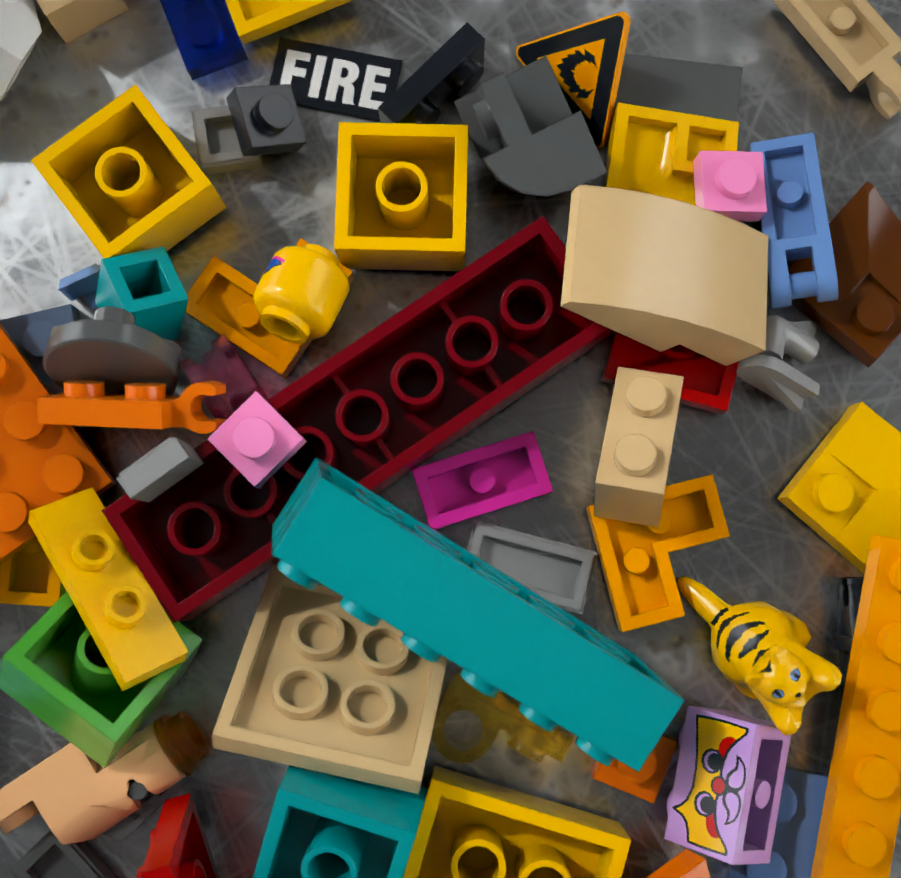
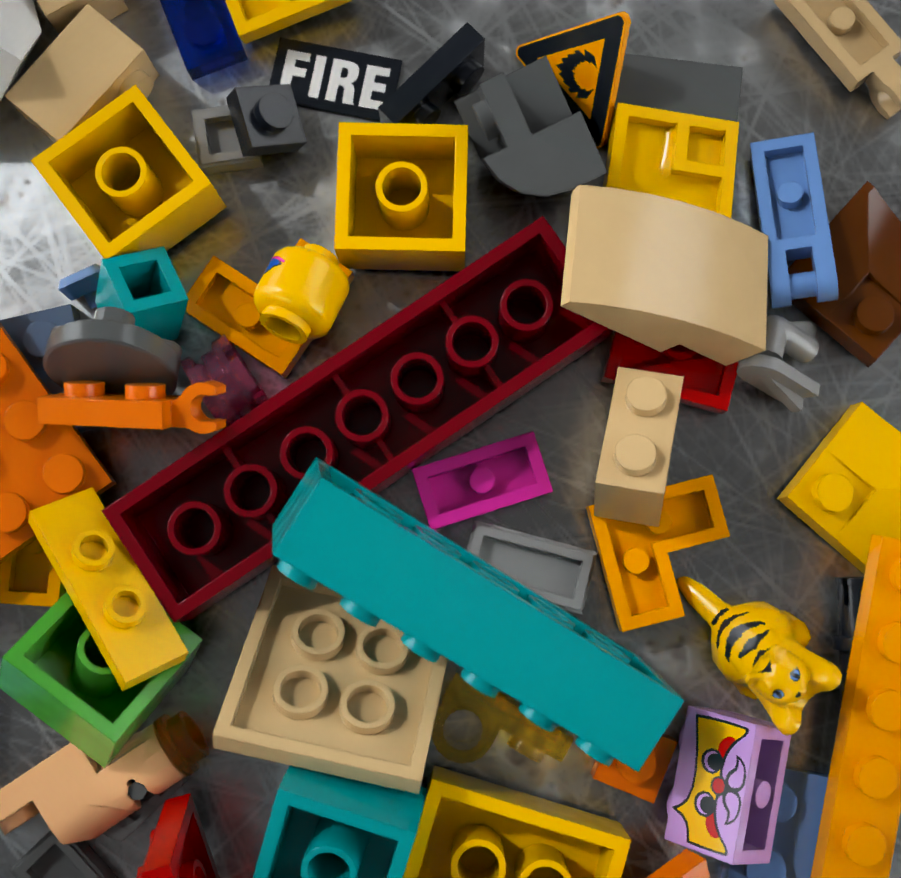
(80, 75): none -> tan brick
(159, 469): light grey tile -> none
(257, 440): bright pink plate -> none
(731, 184): bright pink plate -> none

